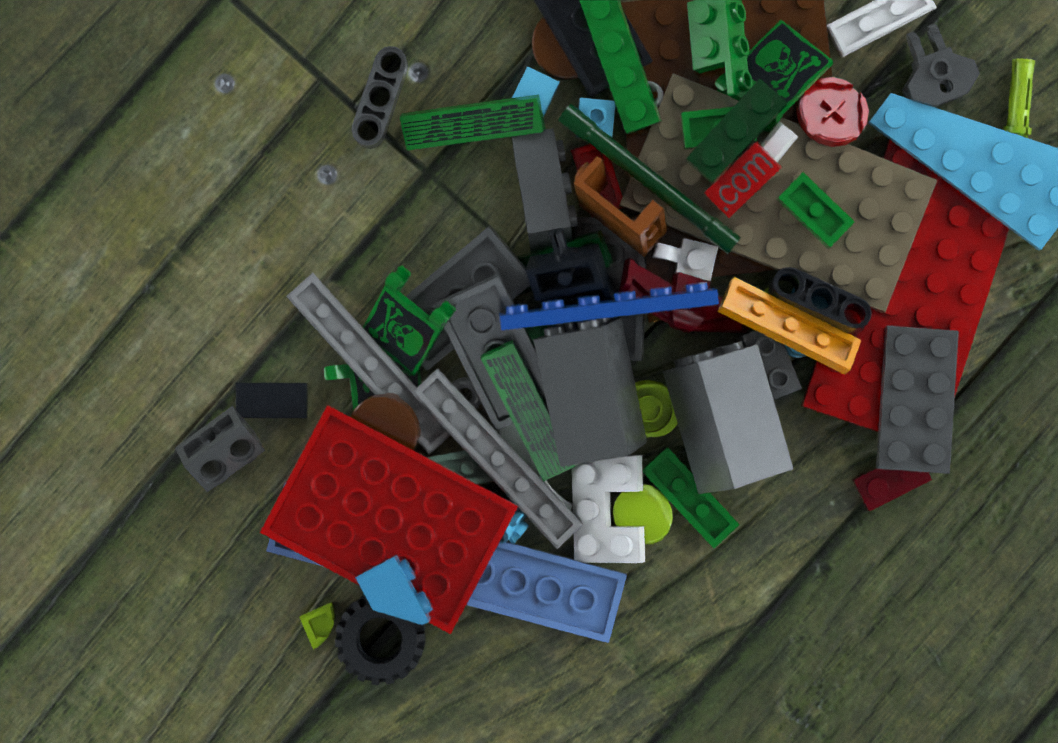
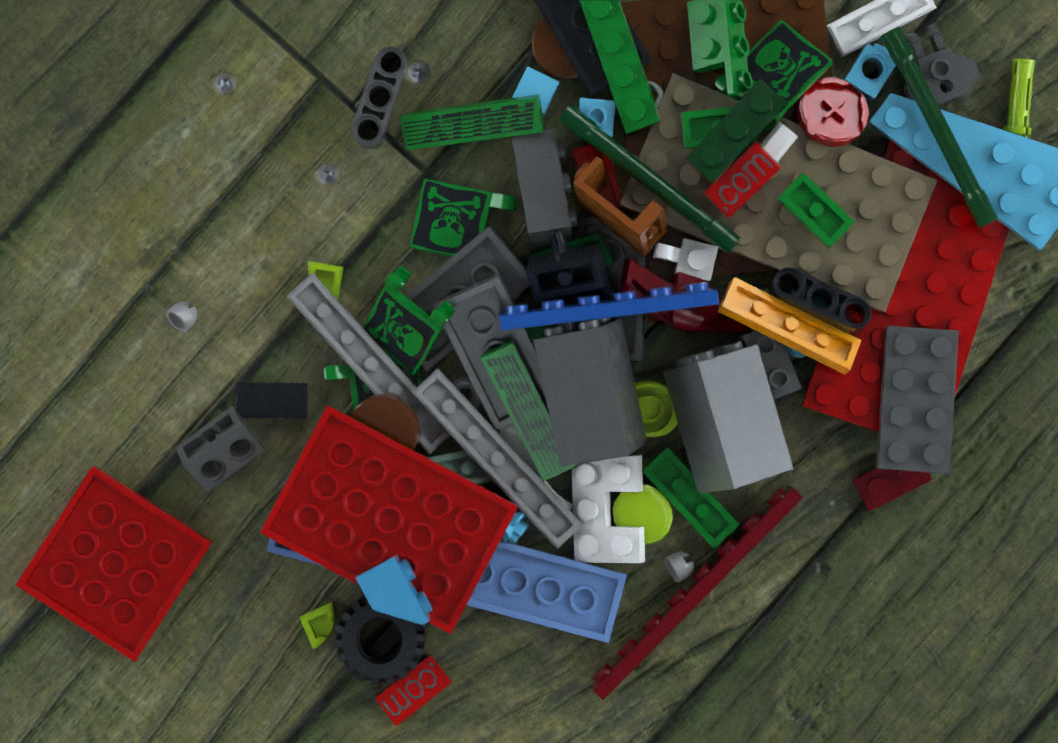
(114, 563): none -> red plate
(181, 316): none -> light grey hinge
(329, 275): none -> lime tile
(414, 690): none -> red tile
(453, 216): none -> flag
(678, 567): none -> light grey hinge
(684, 601): none -> dark red plate
(855, 76): none -> medium azure brick
(904, 59): none -> dark green piece

